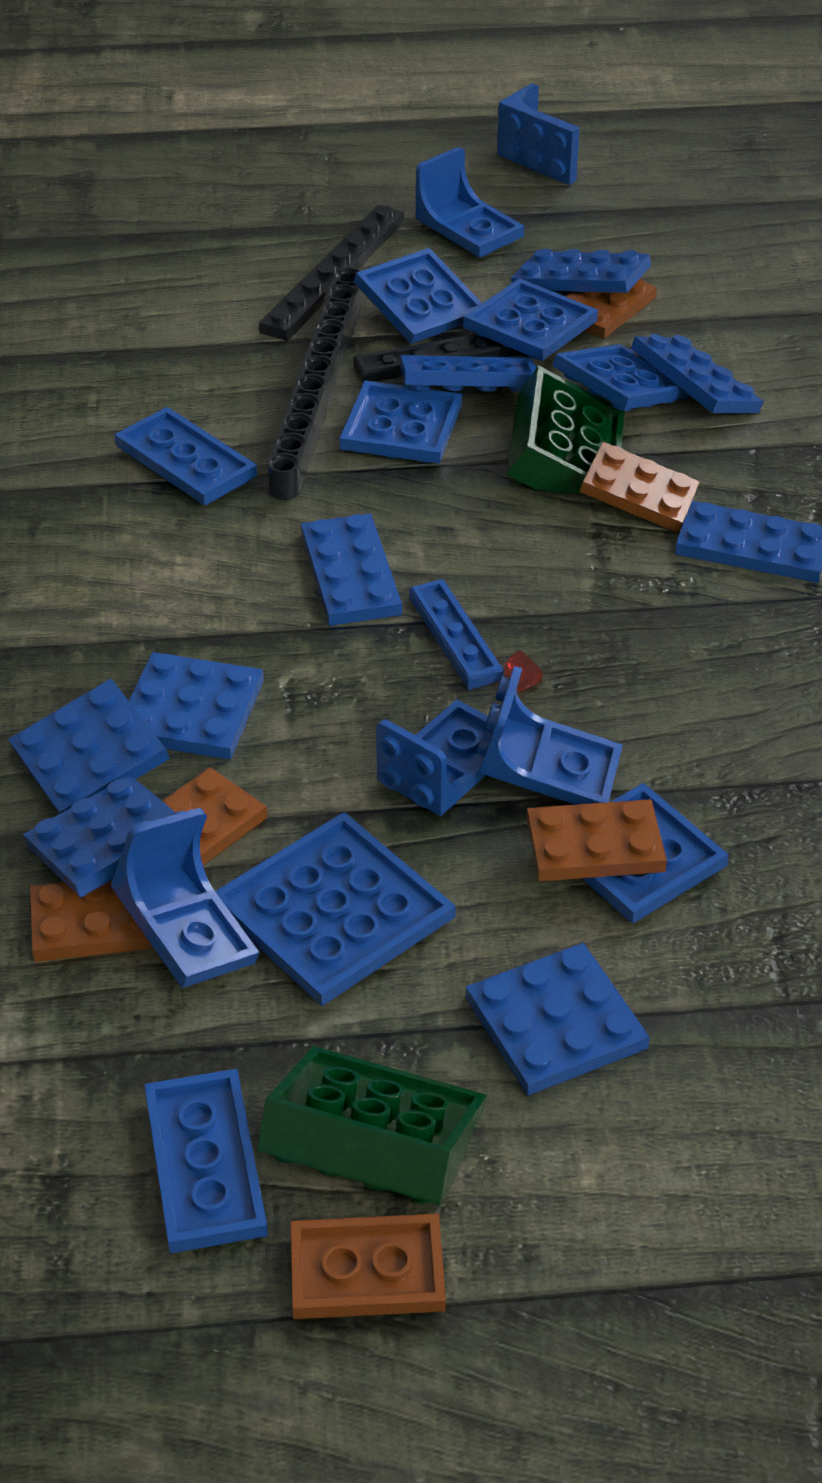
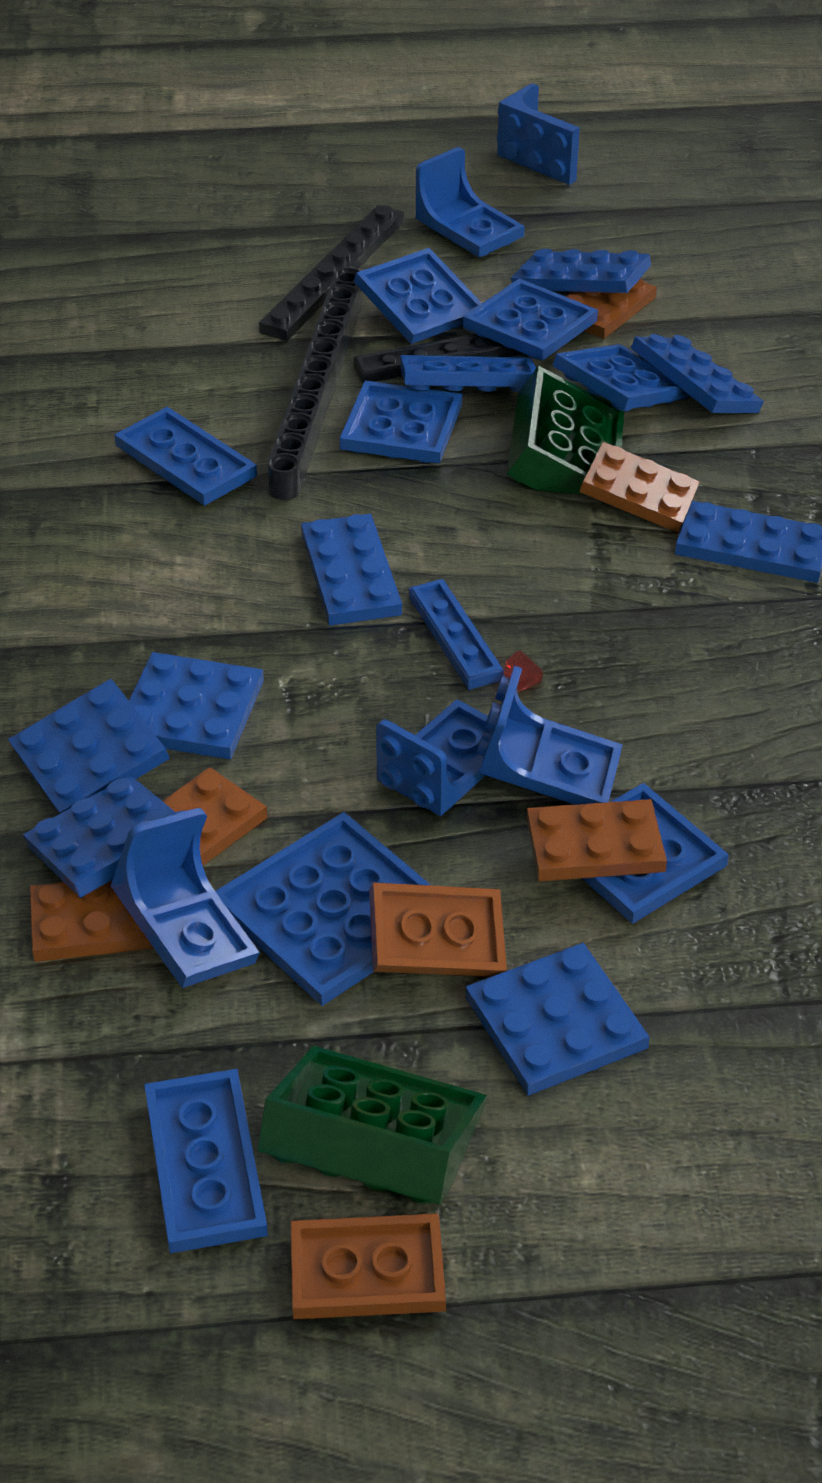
(437, 930): none -> dark orange plate

